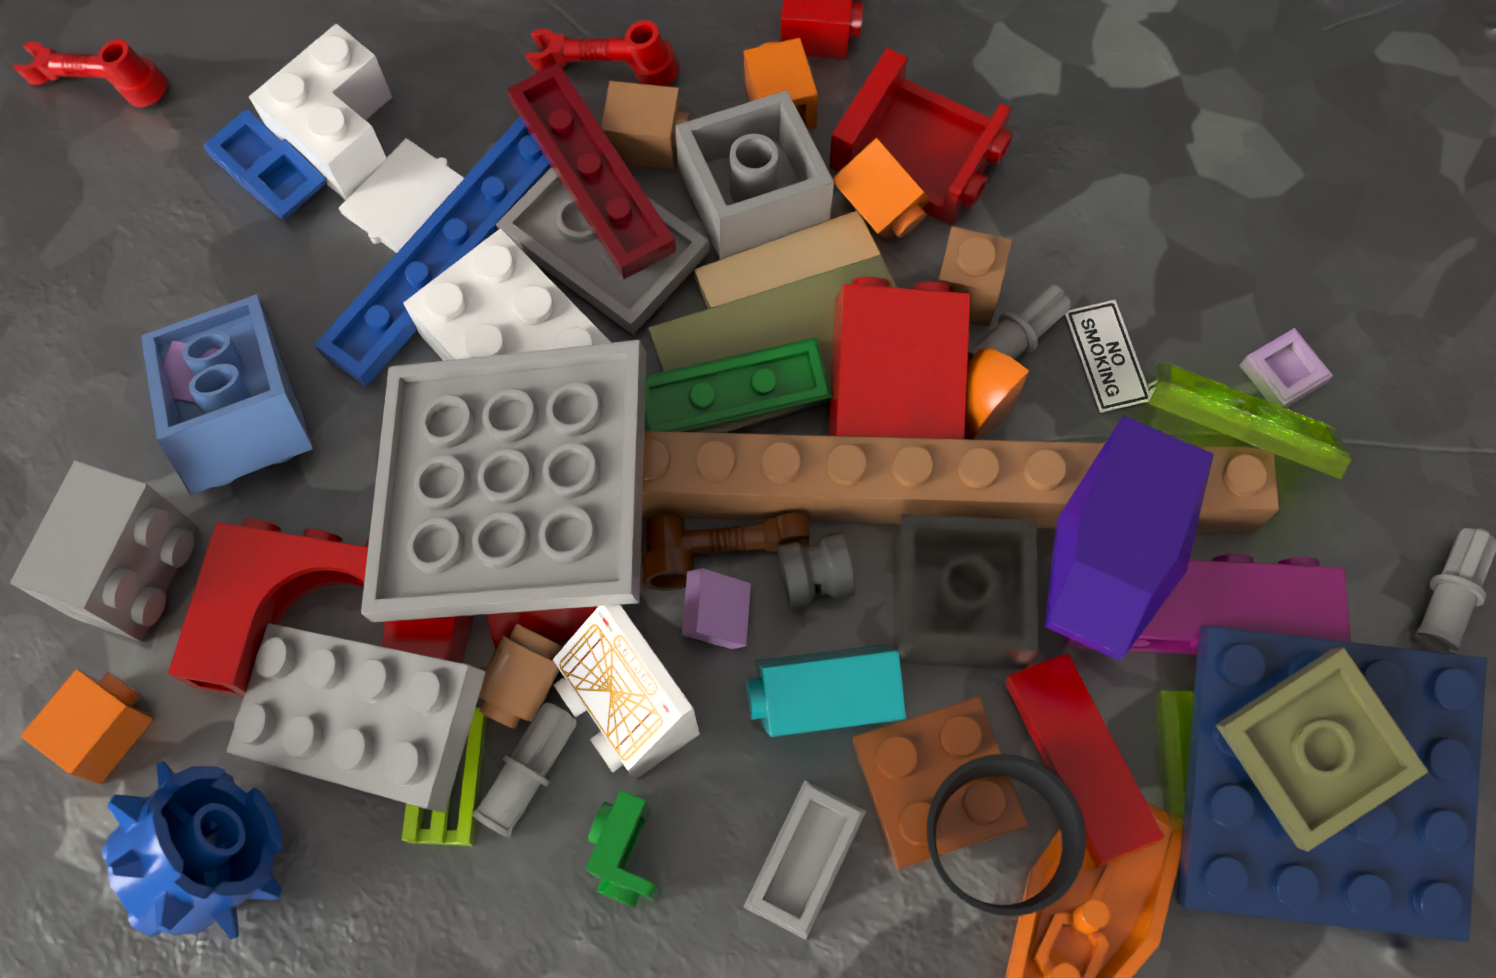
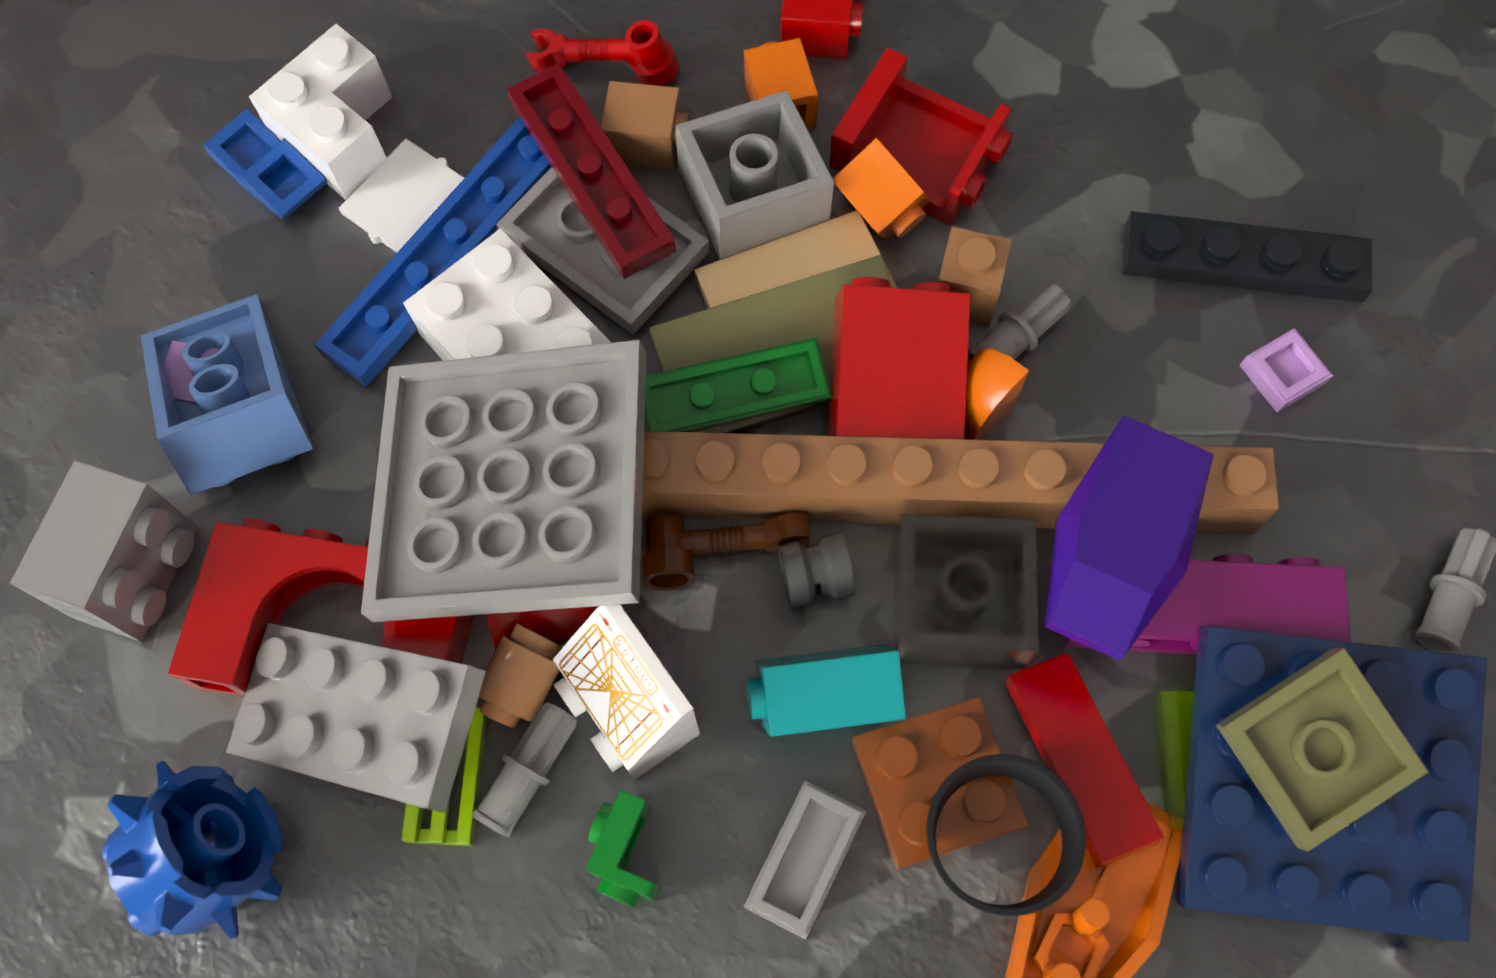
(88, 725): orange brick -> none
(116, 61): red brick -> none
(716, 609): lavender tile -> none
(1107, 356): white sticker -> none
(1248, 256): none -> black plate
(1248, 418): clear neon green tile -> none

